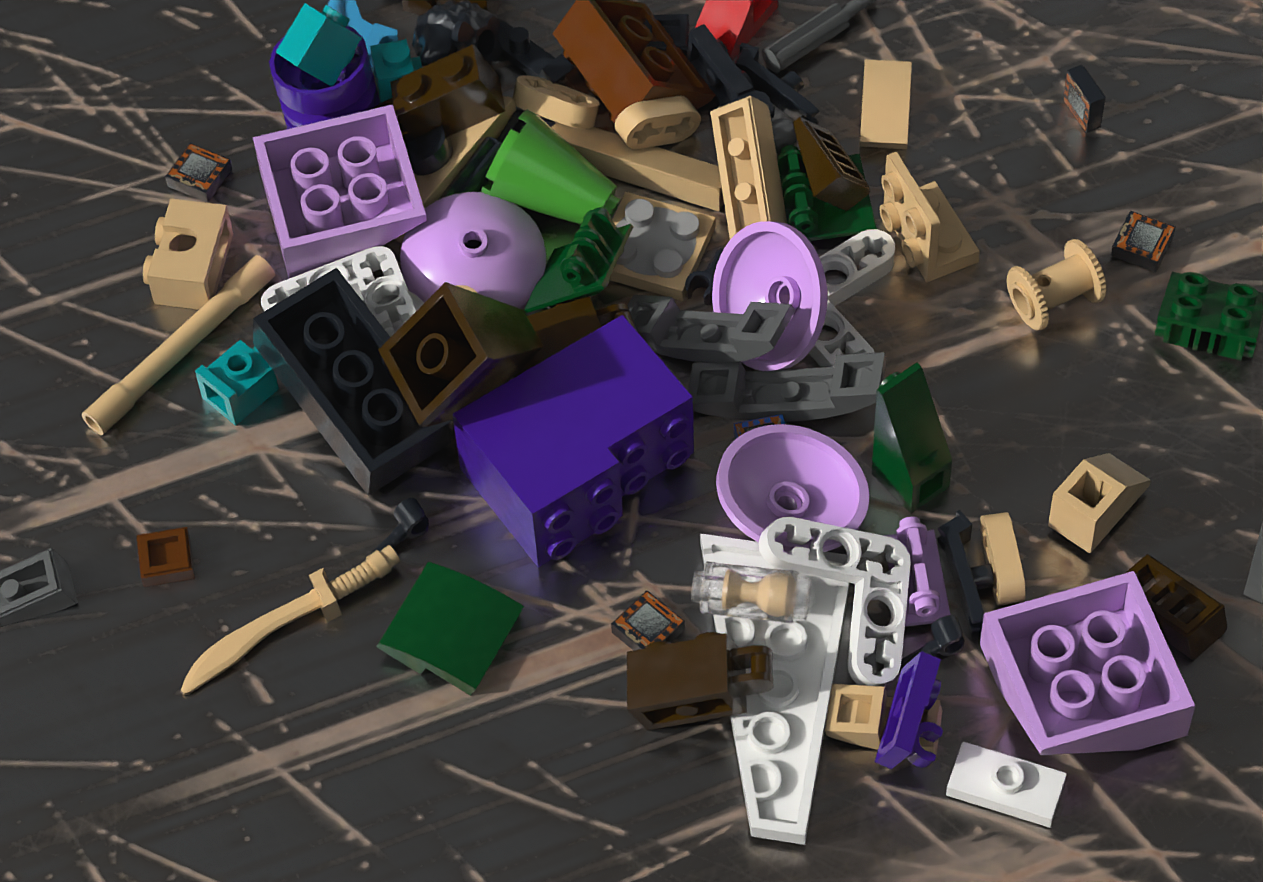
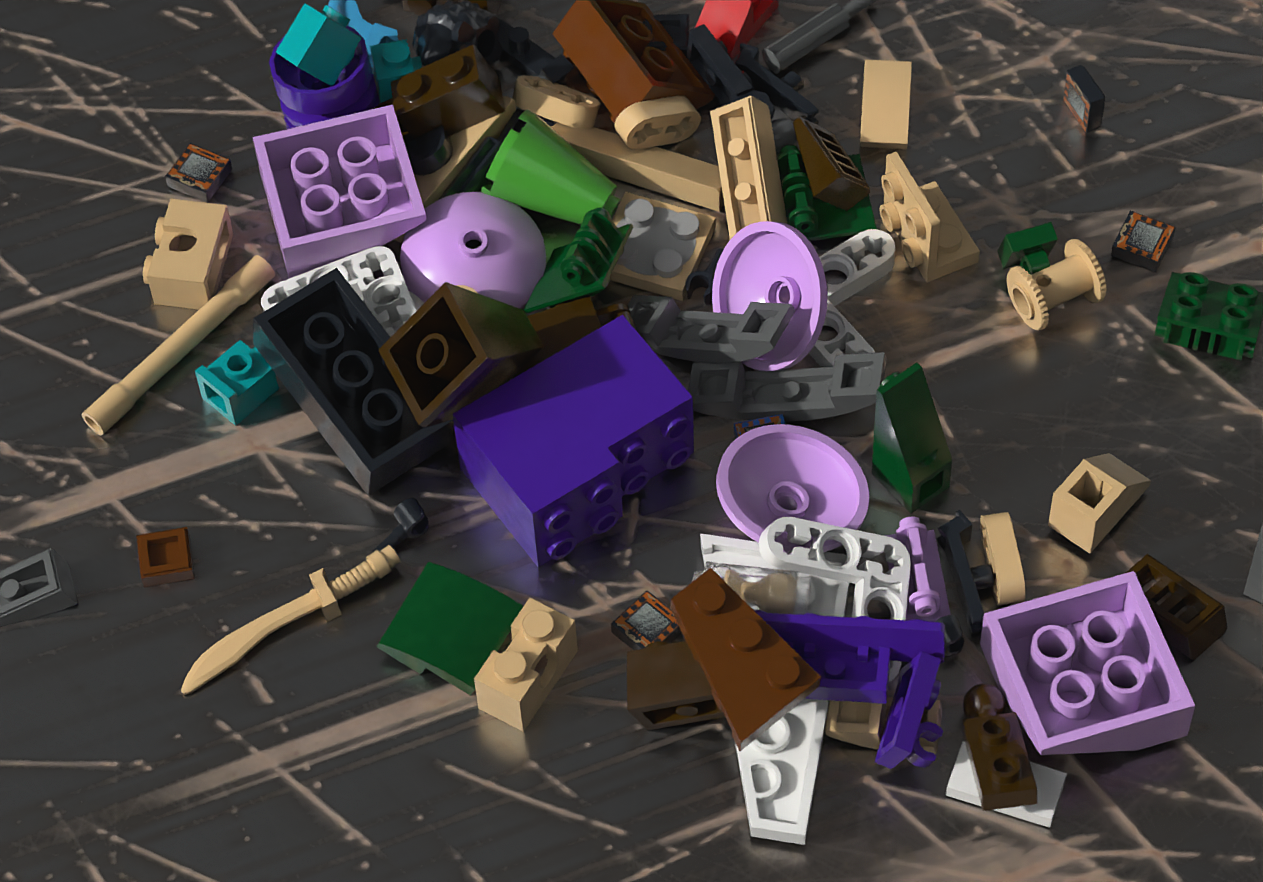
(507, 681): none -> tan brick
(745, 661): none -> reddish brown wing
(855, 652): none -> dark purple bracket
(996, 750): none -> dark brown plate
(1028, 248): none -> dark green tile

